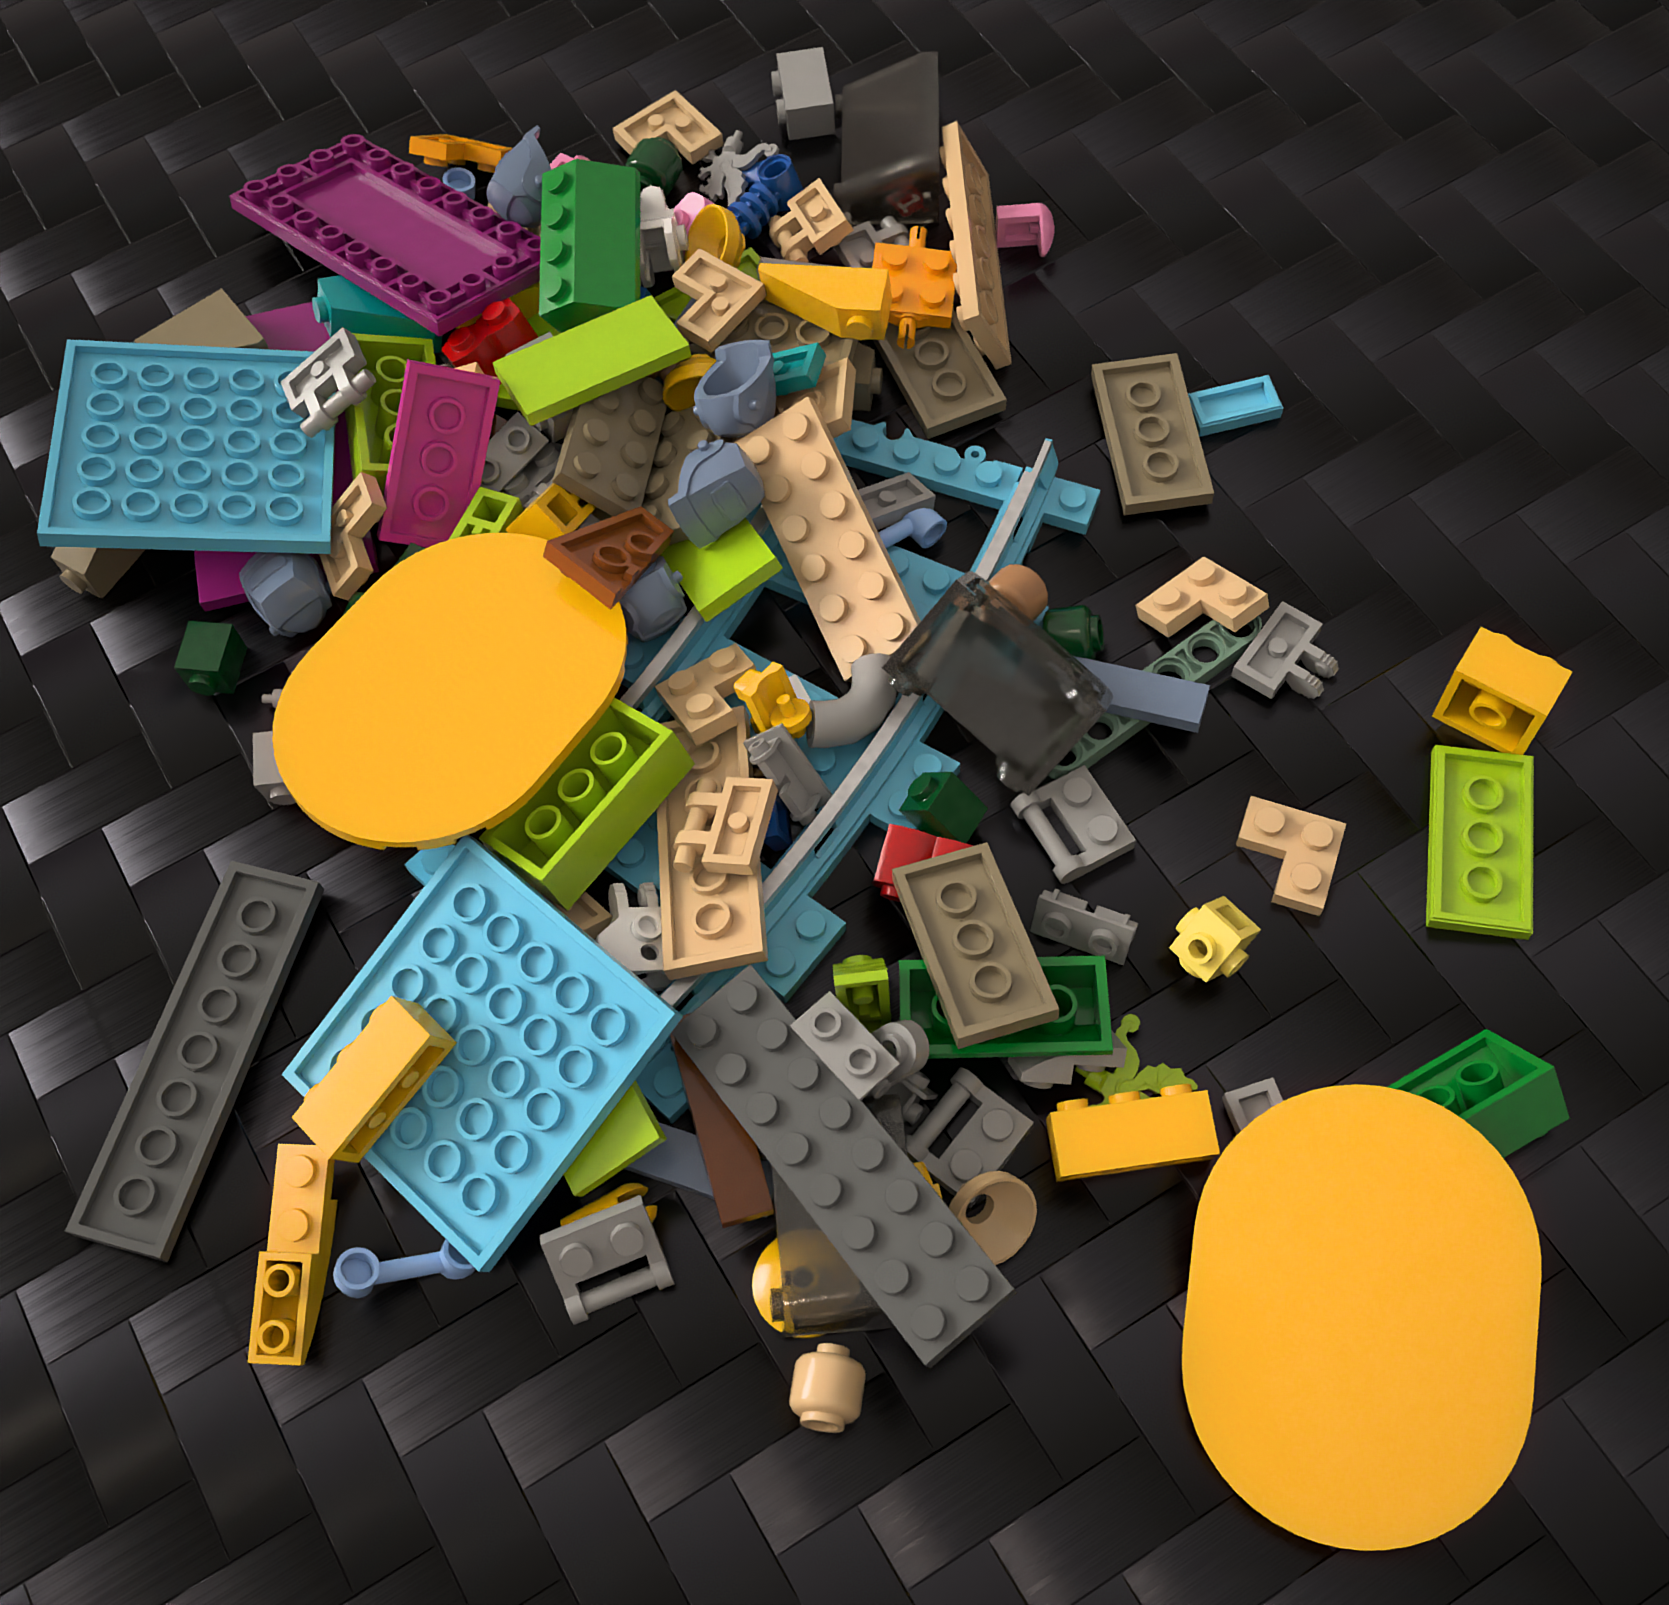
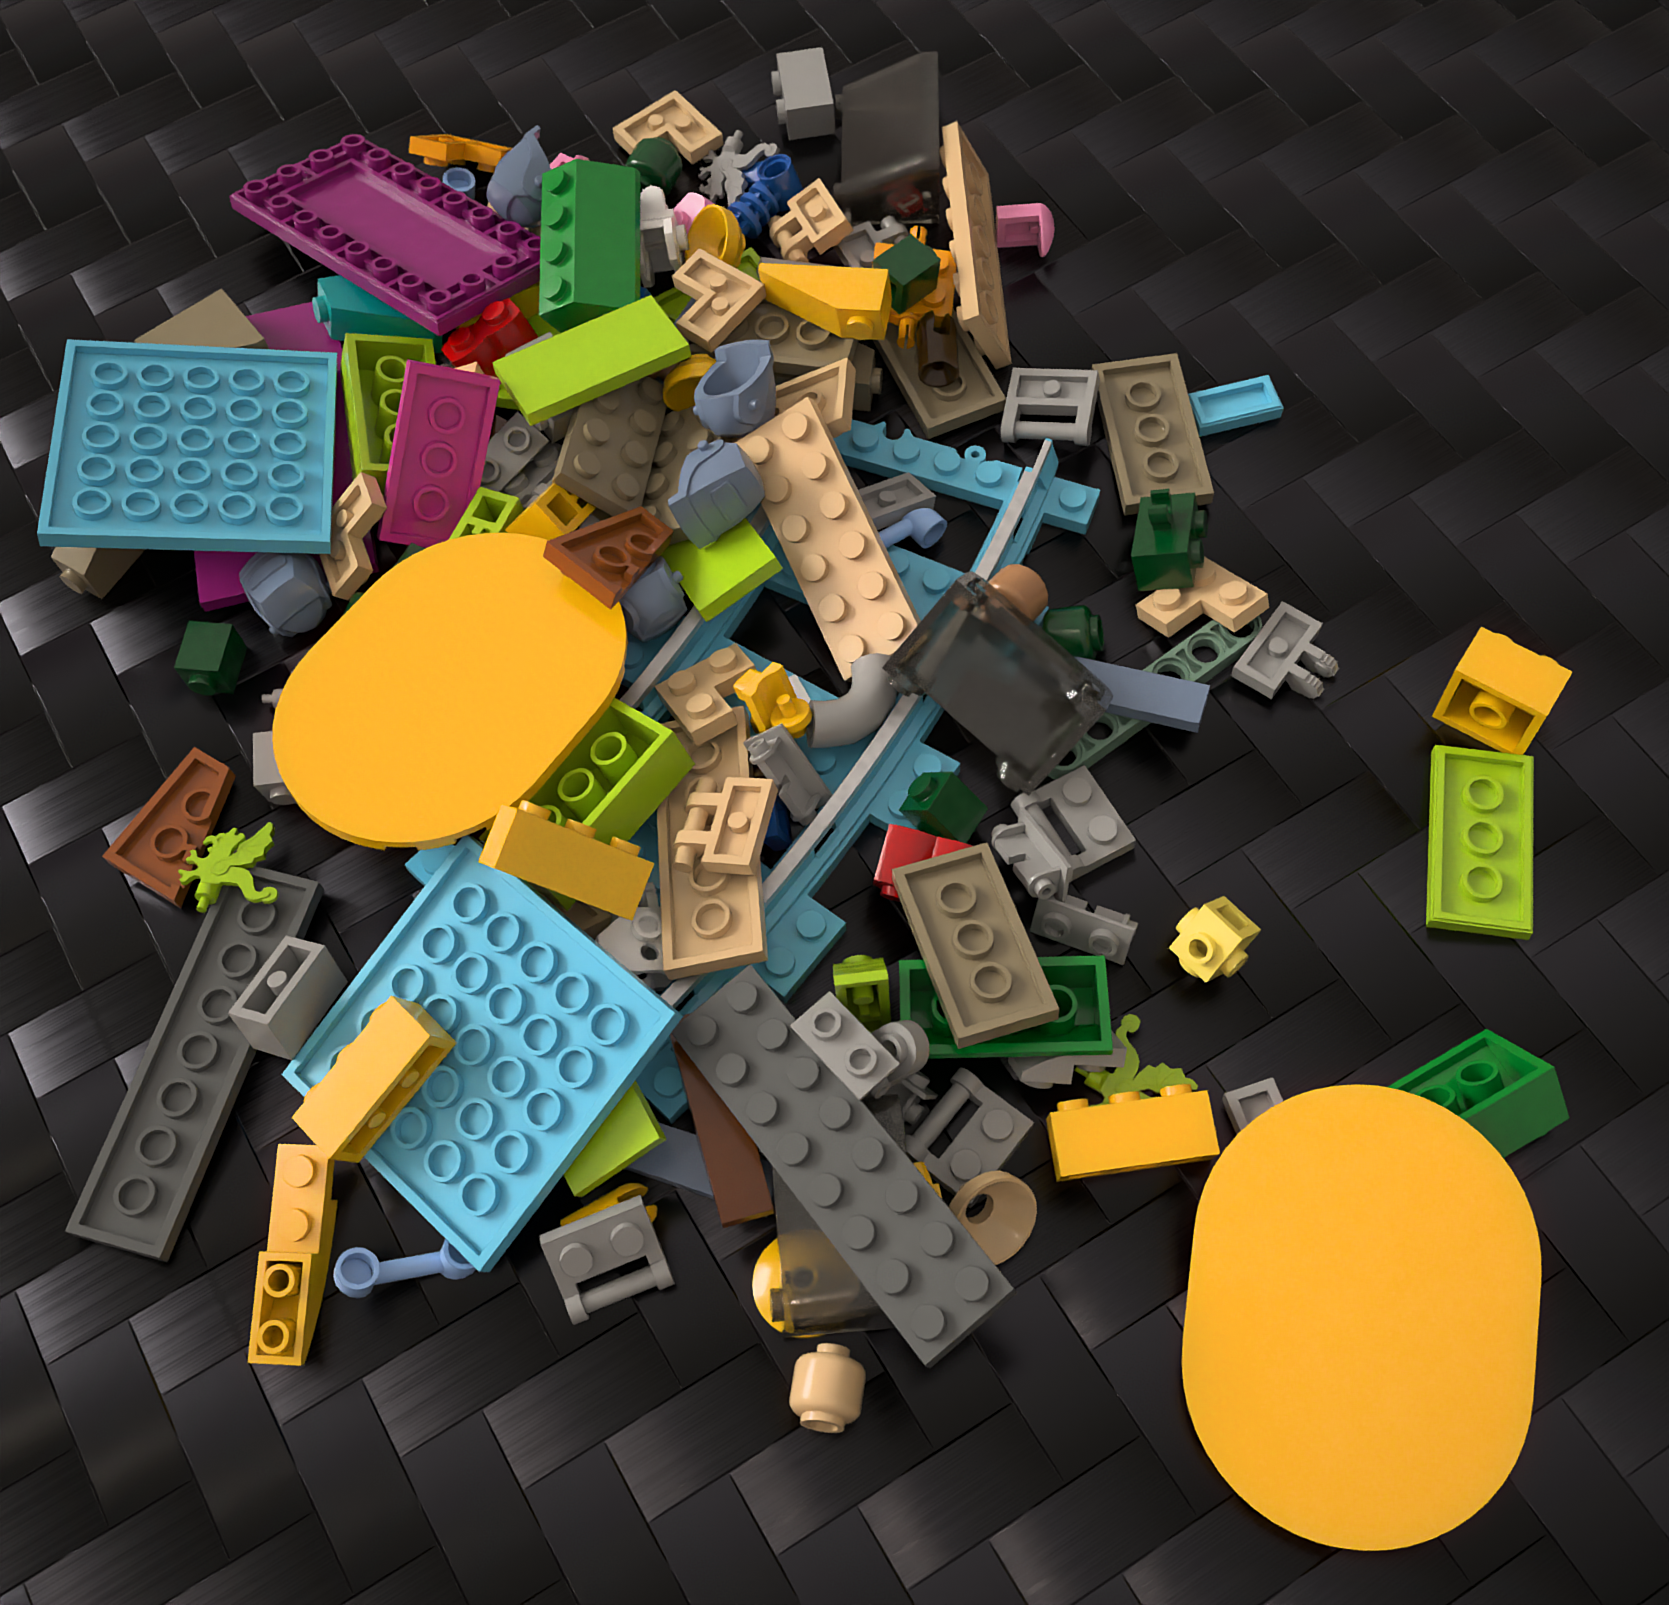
(173, 825): none -> dark orange wing
(229, 869): none -> lime piece
(288, 997): none -> light grey brick
(320, 375): light grey plate -> none
(567, 859): none -> yellow brick
(798, 368): teal plate -> none
(911, 271): none -> dark green brick
(937, 351): none -> dark brown piece
(1034, 857): none -> light grey hinge
(1050, 393): none -> light grey plate
(1168, 541): none -> dark green brick
(1303, 841): tan plate -> none

